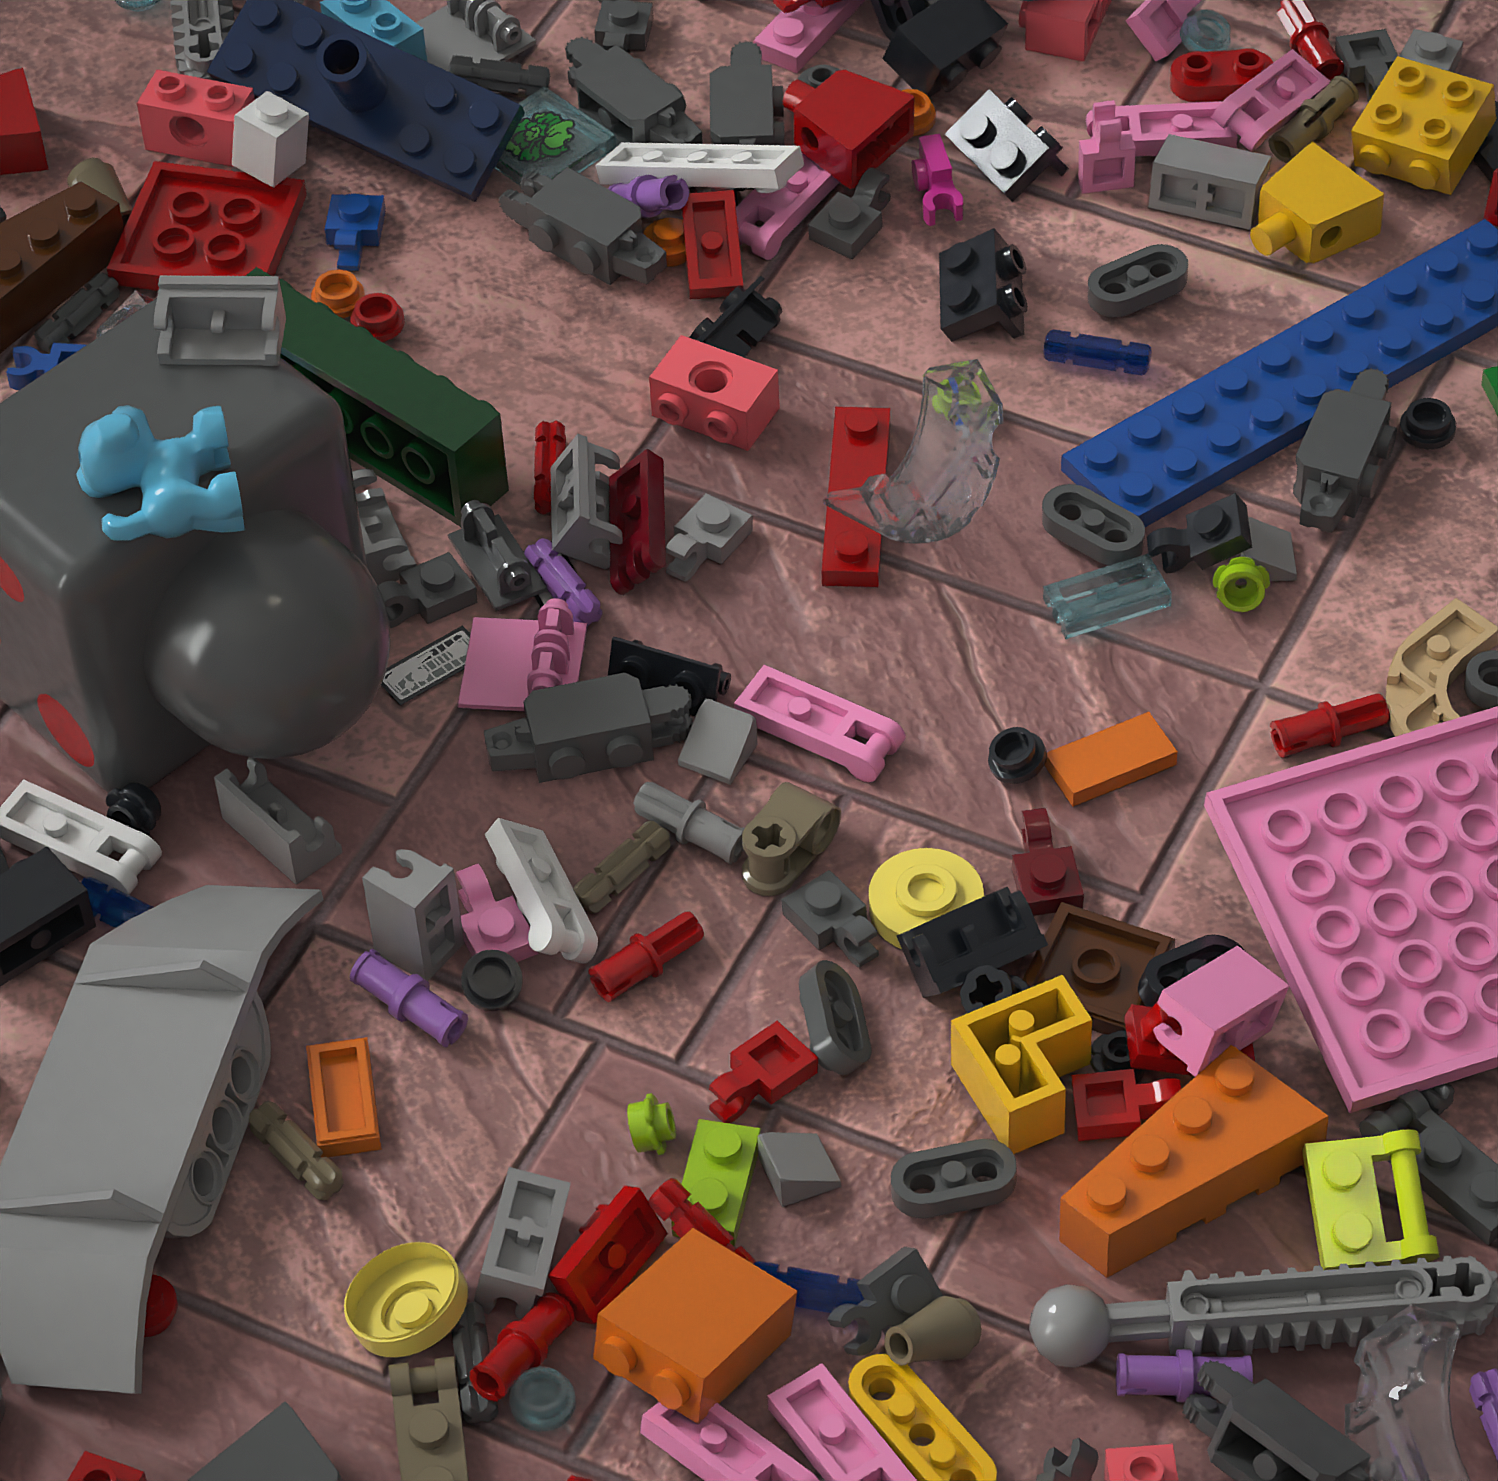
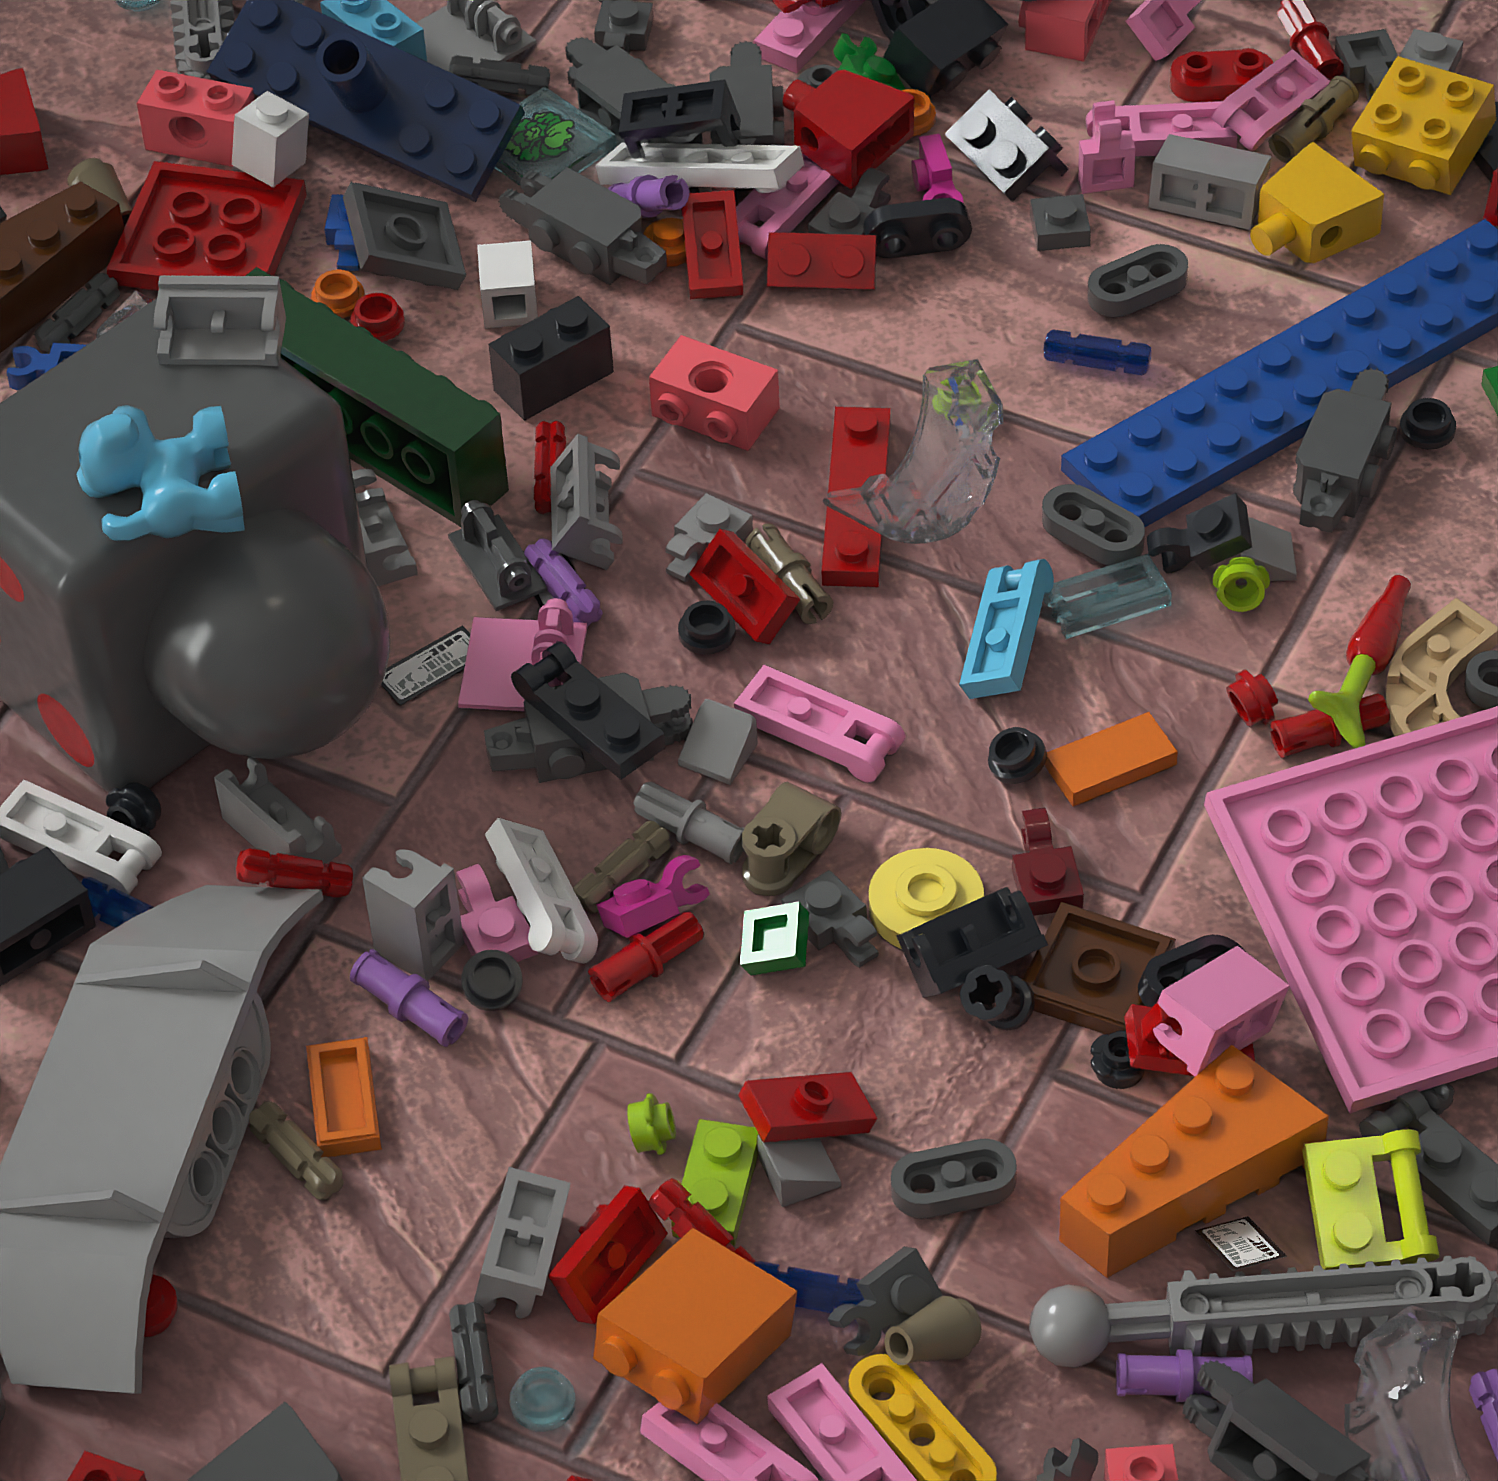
(294, 872): none -> red axle
(404, 236): none -> dark grey plate
(423, 1295): light yellow piece -> none
(430, 590): dark grey plate -> none
(507, 284): none -> white brick
(522, 1346): red pin -> none
(551, 357): none -> black brick
(589, 711): none -> black plate
(639, 512): dark red hinge -> none
(645, 904): none -> dark pink plate
(661, 668): black hinge -> none
(678, 113): none -> black hinge
(706, 628): none -> black plate
(743, 314): black hinge -> none
(744, 586): none -> red plate
(763, 1065): red plate -> none
(774, 938): none -> plate
(792, 570): none -> dark tan pin
(807, 1107): none -> red plate
(821, 261): none -> red plate
(834, 1018): dark grey plate -> none
(863, 61): none -> green plate
(919, 227): none -> black plate
(981, 286): black bracket -> none
(1005, 629): none -> medium azure plate
(1013, 1060): yellow brick -> none
(1060, 222): none -> dark grey plate
(1113, 1104): red plate -> none
(1205, 32): clear light blue plate -> none
(1240, 1243): none -> sticker
(1252, 698): none -> red plate
(1368, 655): none -> piece

